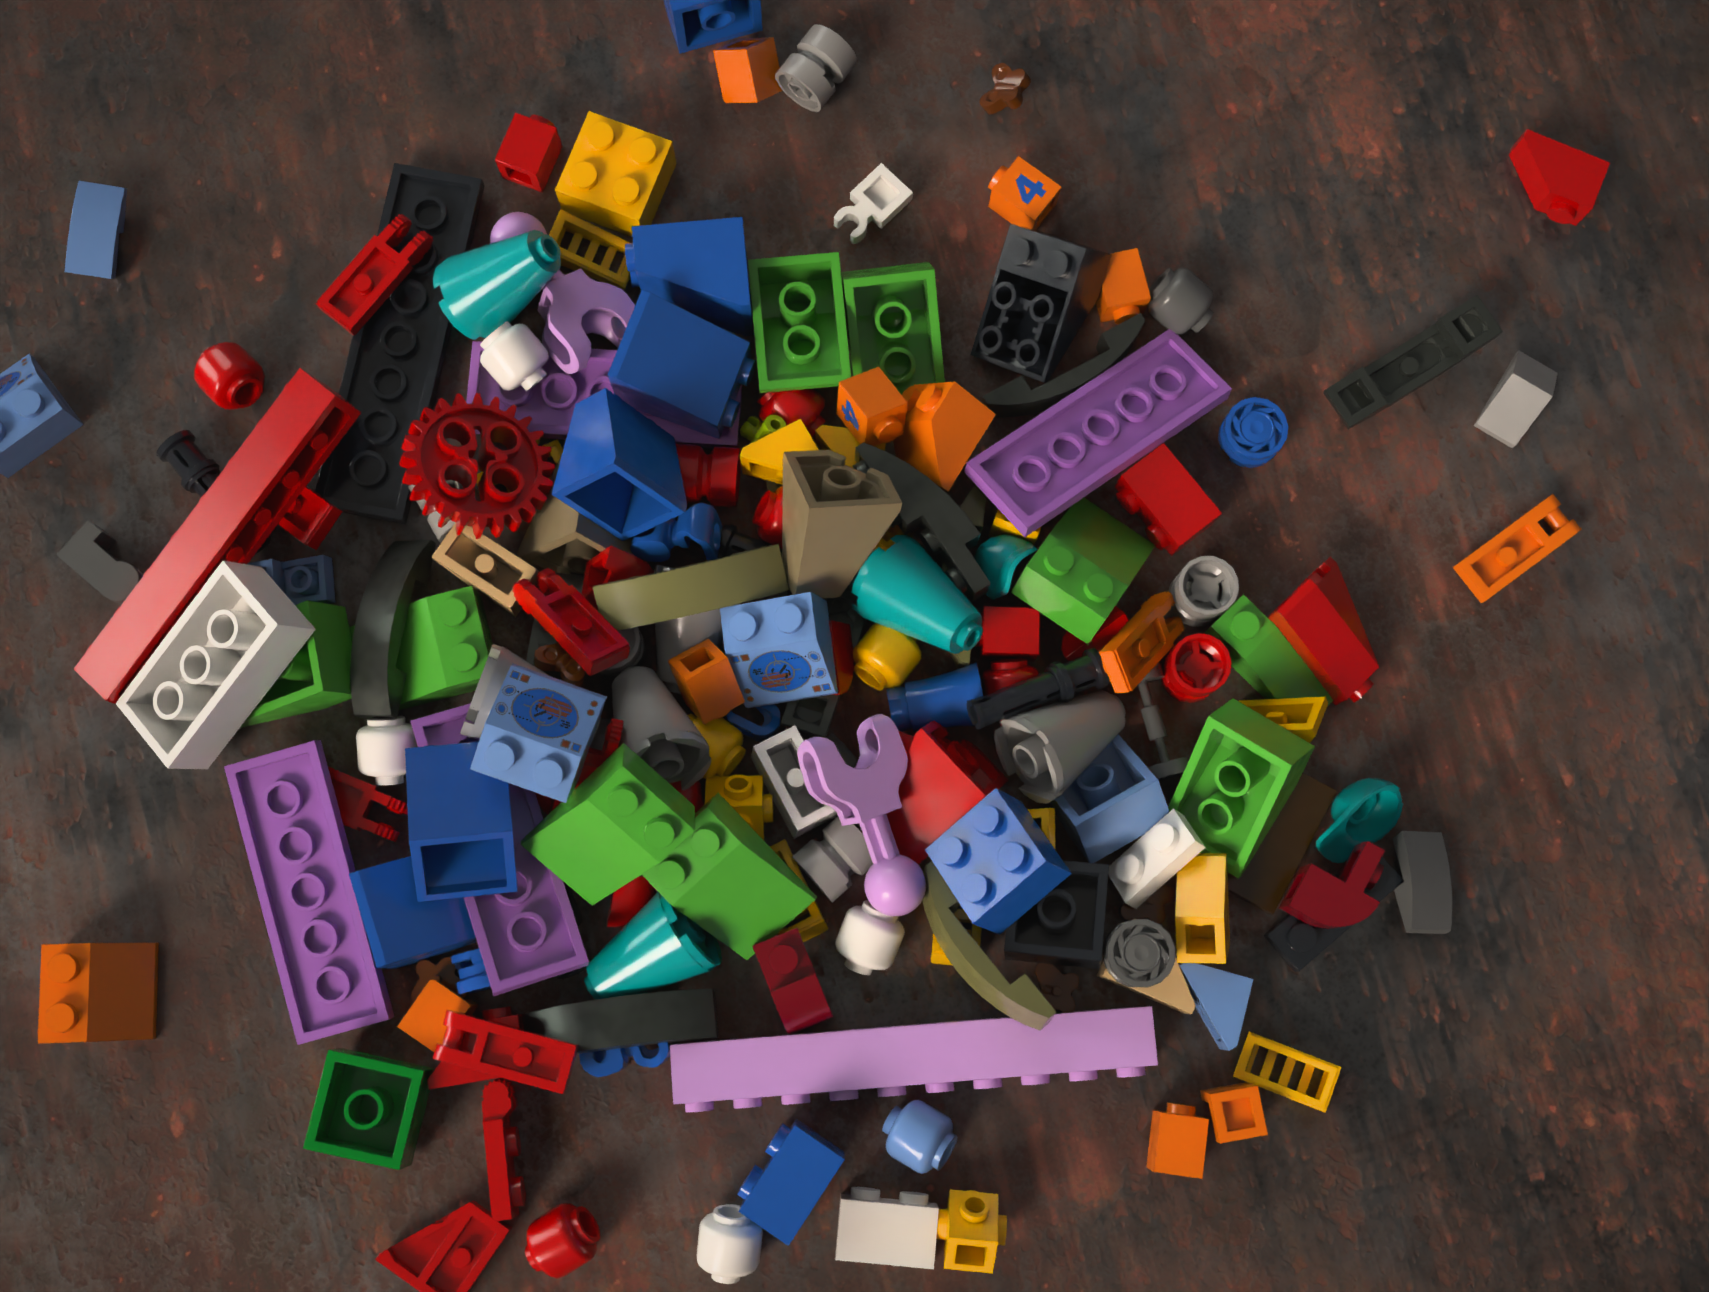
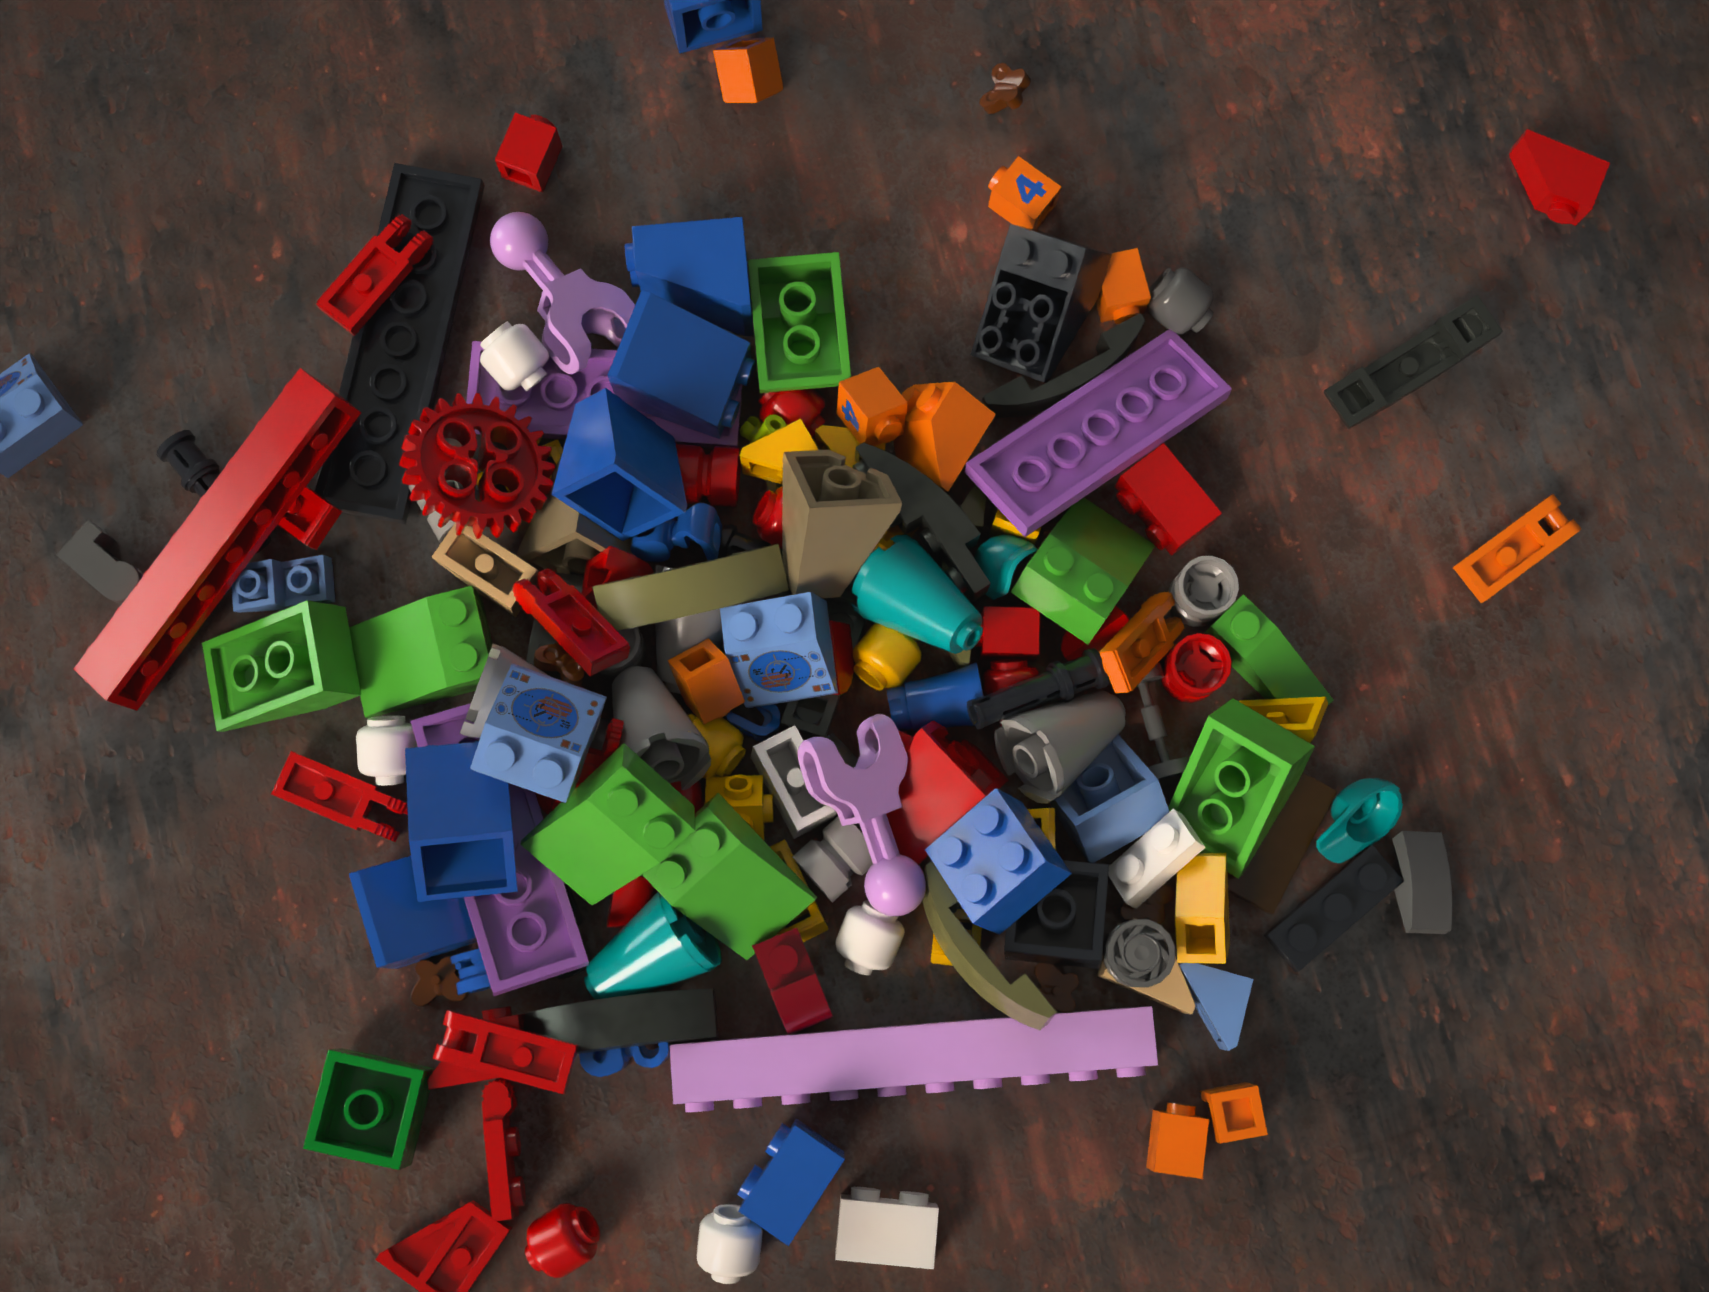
(95, 229): medium blue slope -> none
(98, 992): orange slope -> none
(214, 666): white brick -> none
(229, 376): red head -> none
(306, 891): medium lavender plate -> none
(380, 628): pearl dark grey slope -> none
(428, 1012): orange panel -> none
(495, 281): teal cone -> none
(581, 229): yellow slope -> none
(615, 174): yellow brick -> none
(820, 62): light grey wheel -> none
(875, 200): white plate -> none
(894, 323): bright green slope -> none
(919, 1136): medium blue head -> none
(971, 1230): yellow brick -> none
(1253, 433): blue wheel -> none
(1326, 1086): yellow slope -> none
(1328, 633): red slope -> none
(1333, 901): dark red brick -> none
(1517, 399): light grey slope -> none

